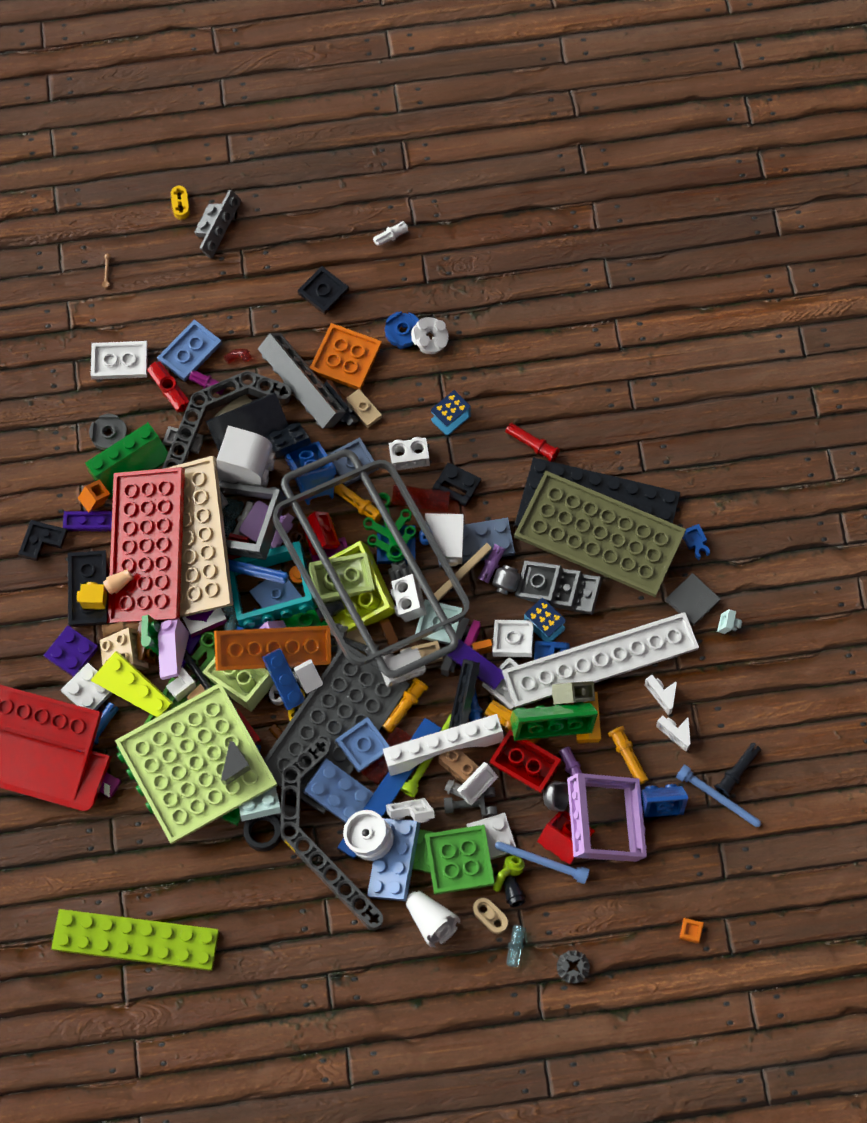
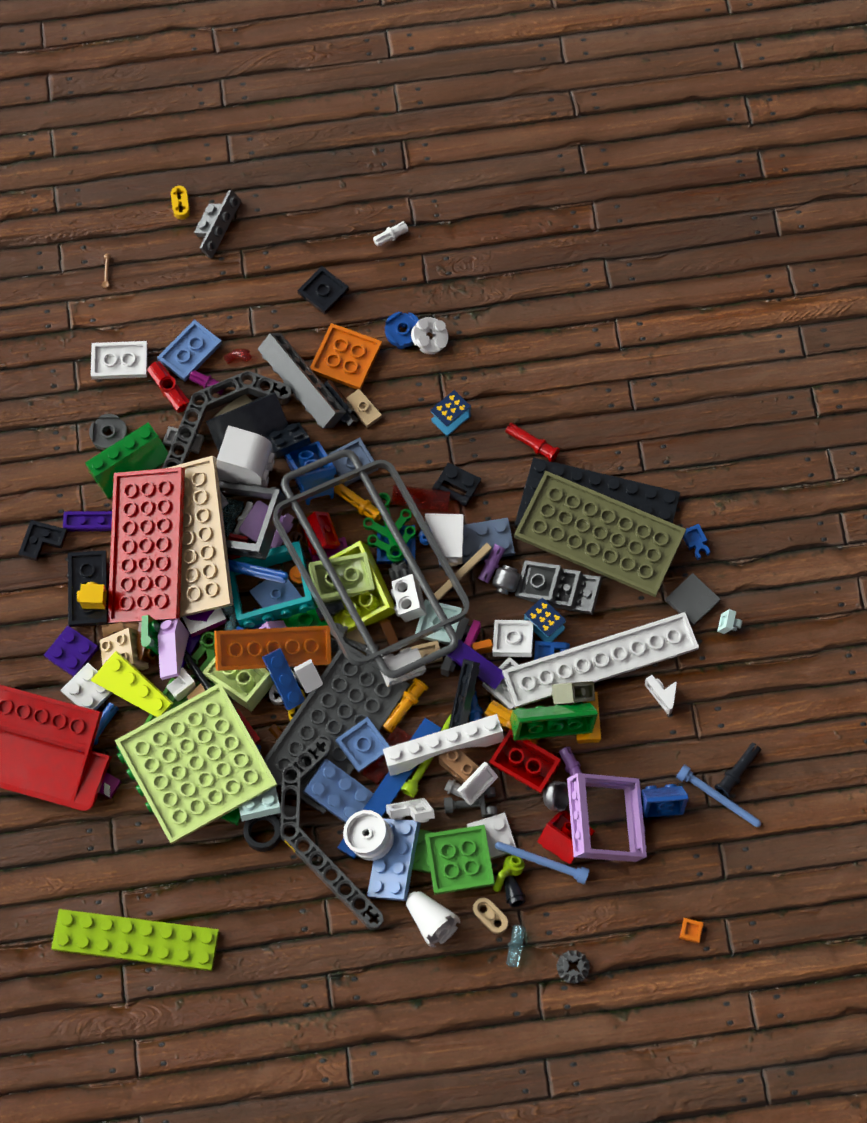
(93, 495): orange brick -> none
(117, 581): light nougat cone -> none
(234, 765): dark grey slope -> none
(409, 458): white brick -> none
(624, 747): light orange pin -> none
(679, 735): white slope -> none

